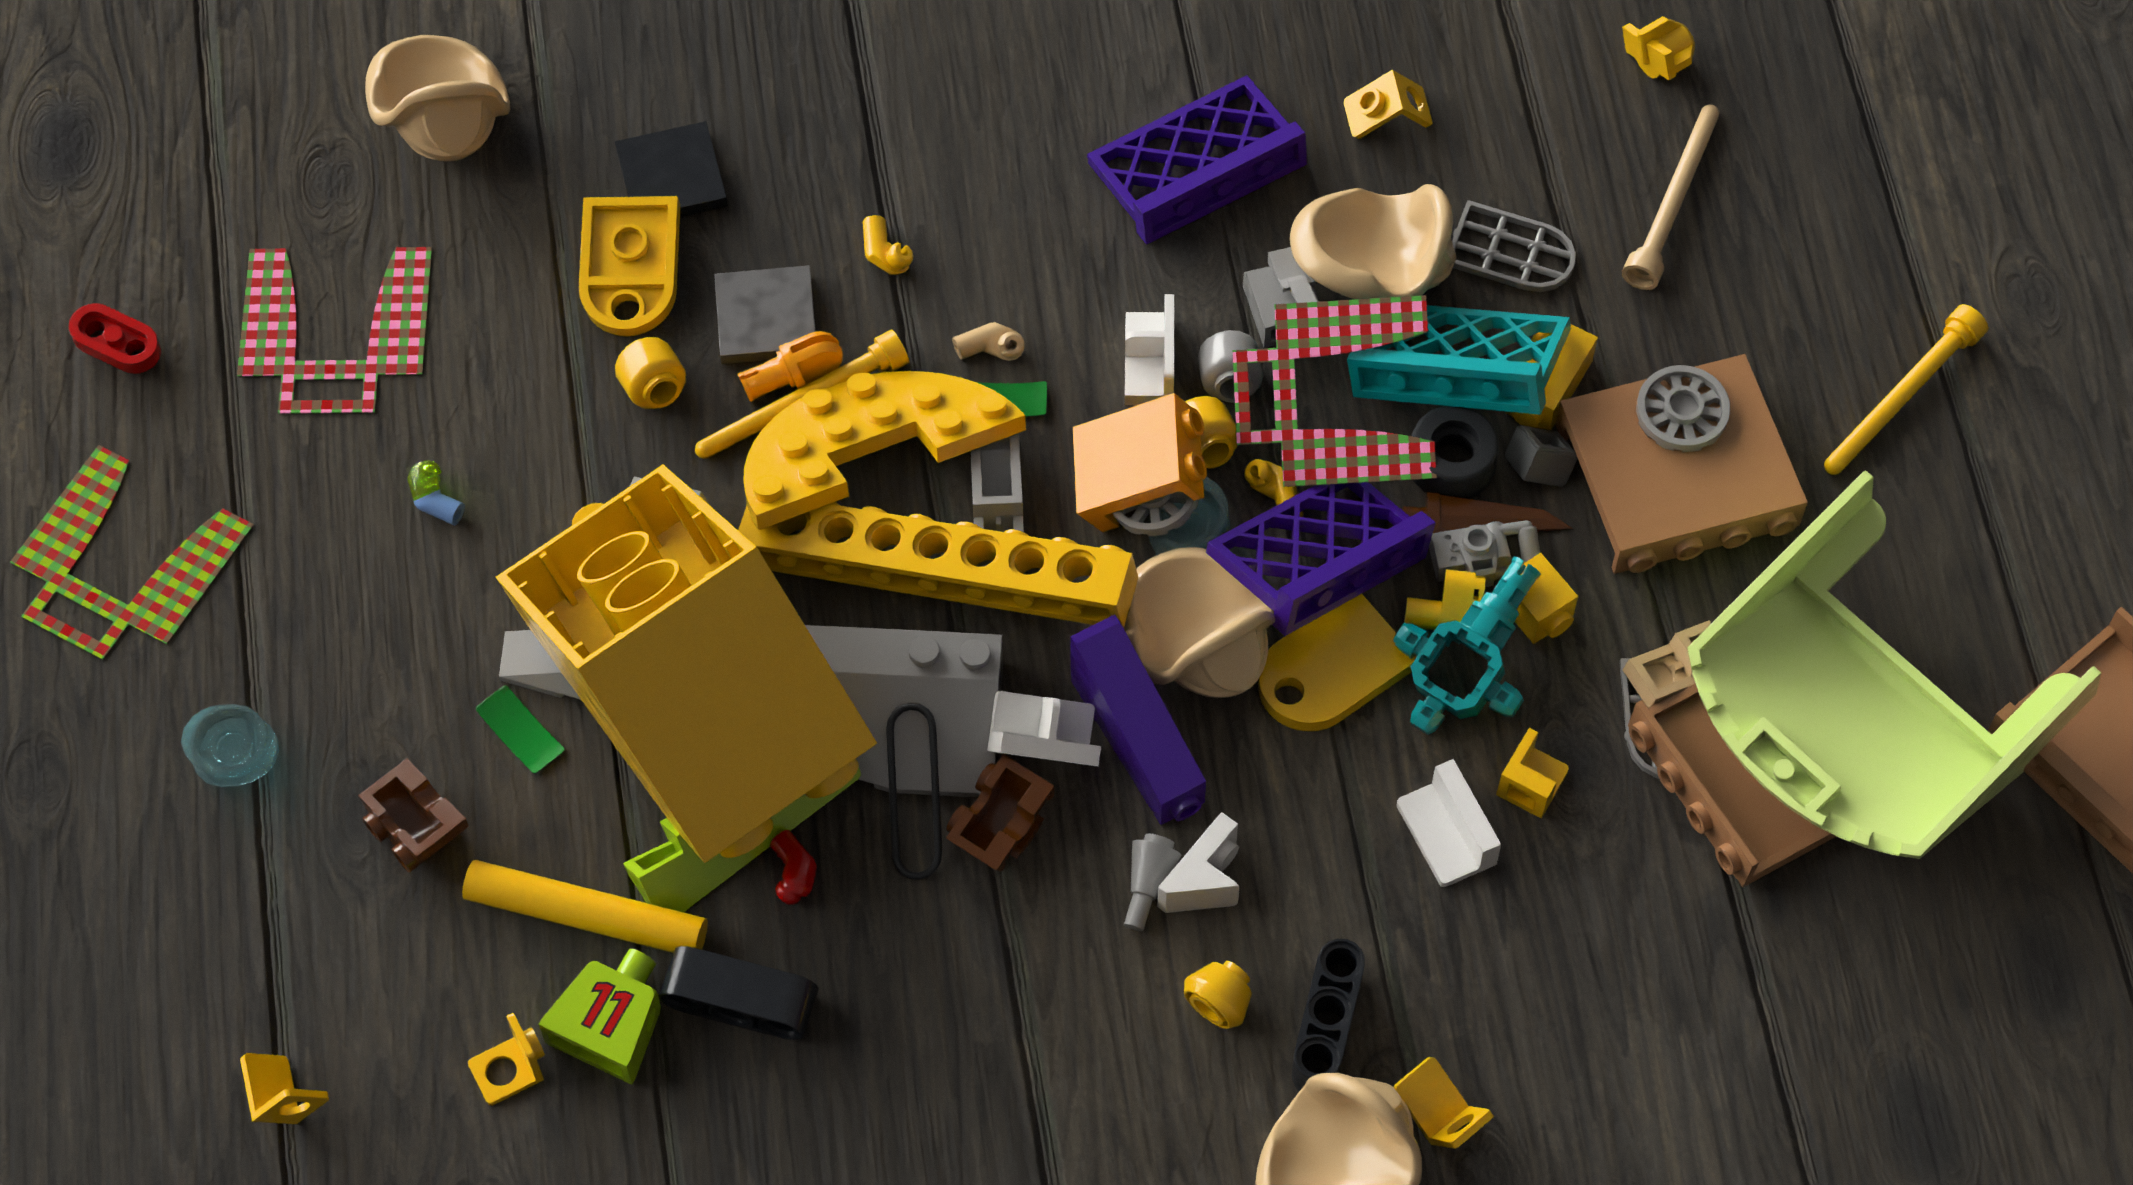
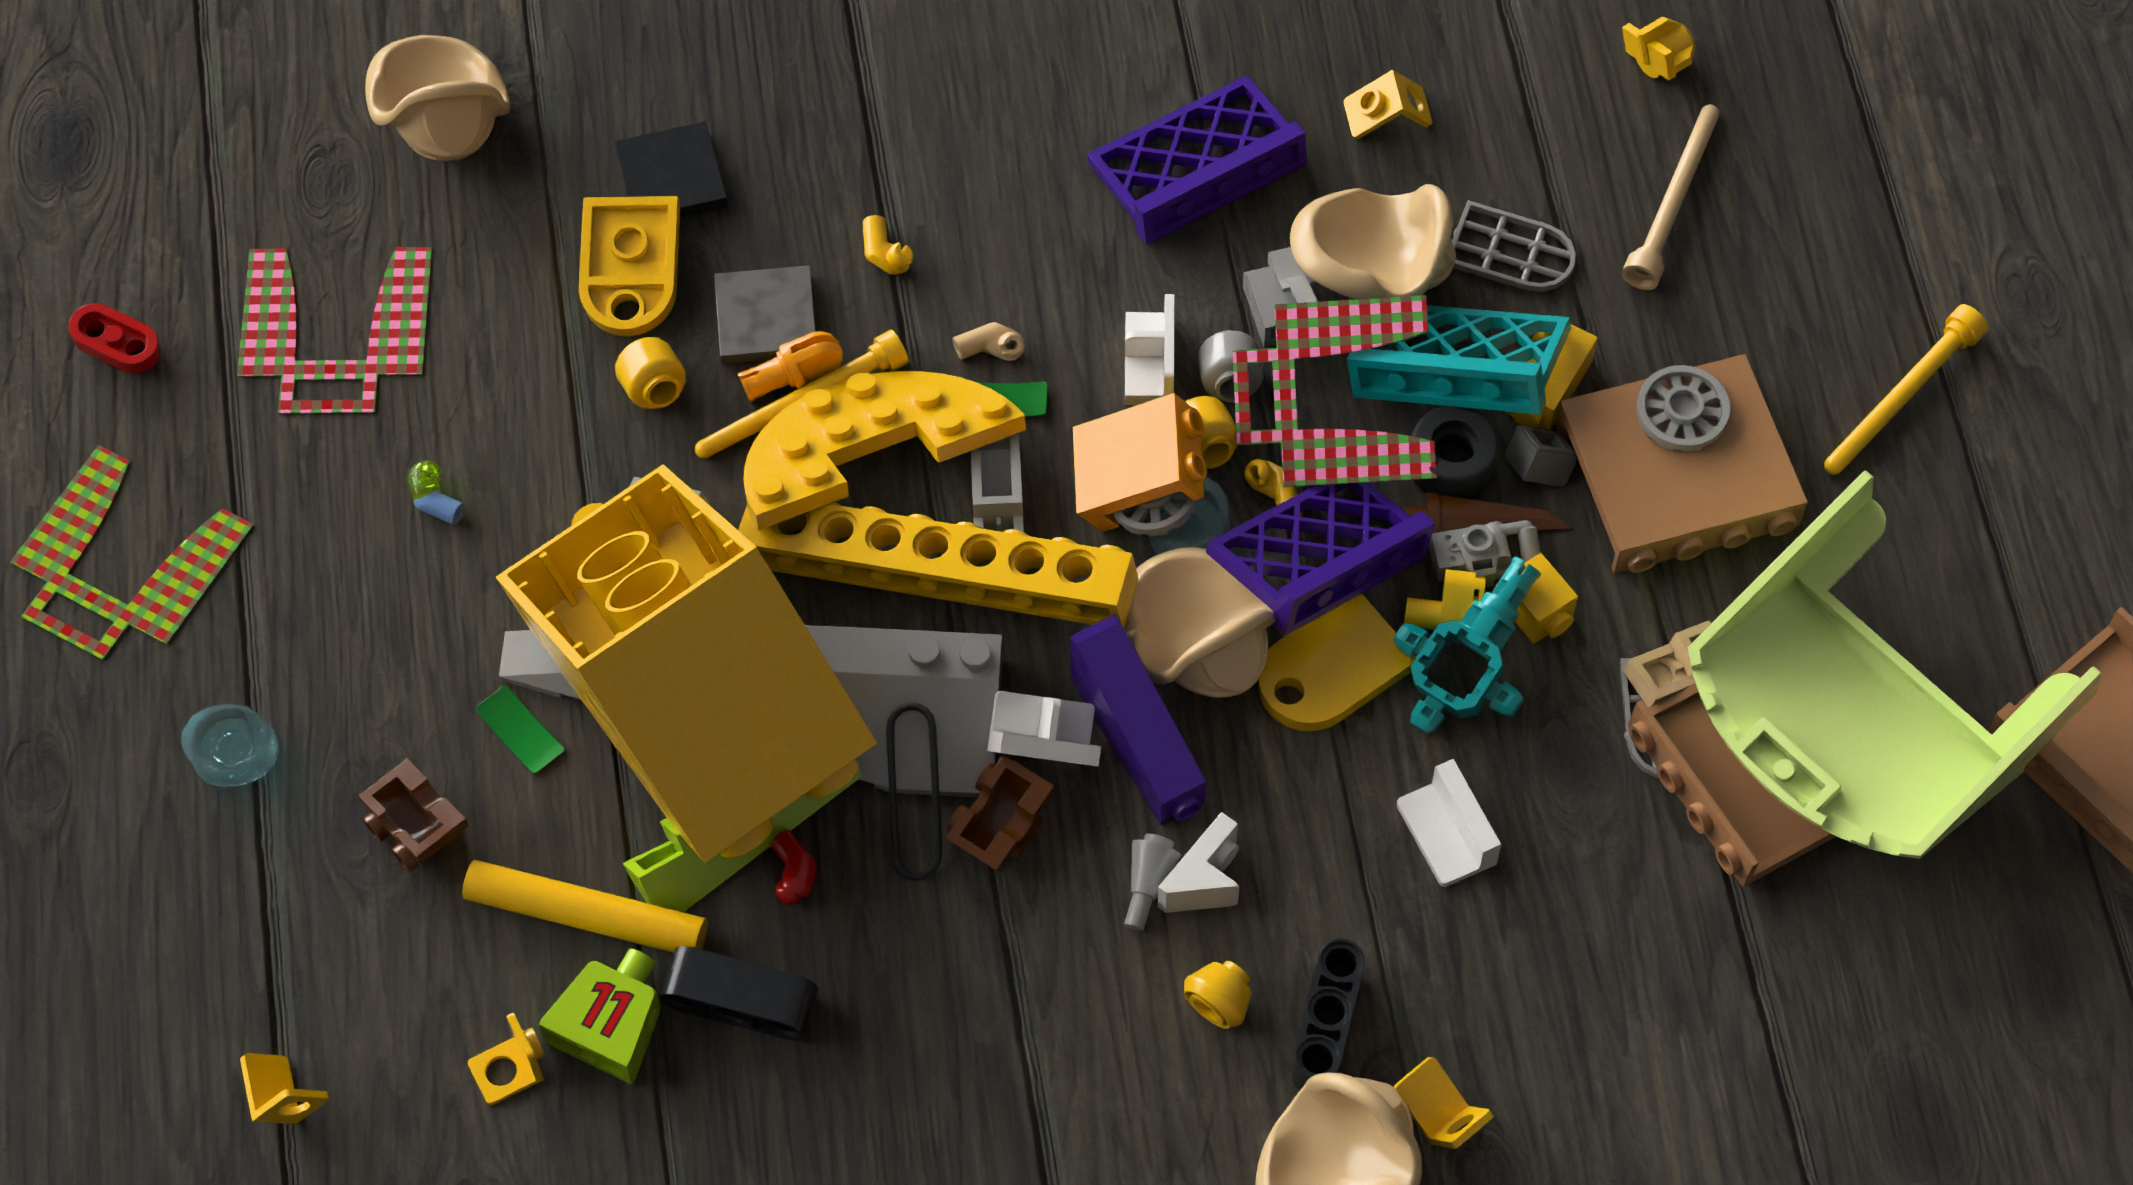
(1531, 777): yellow panel -> none

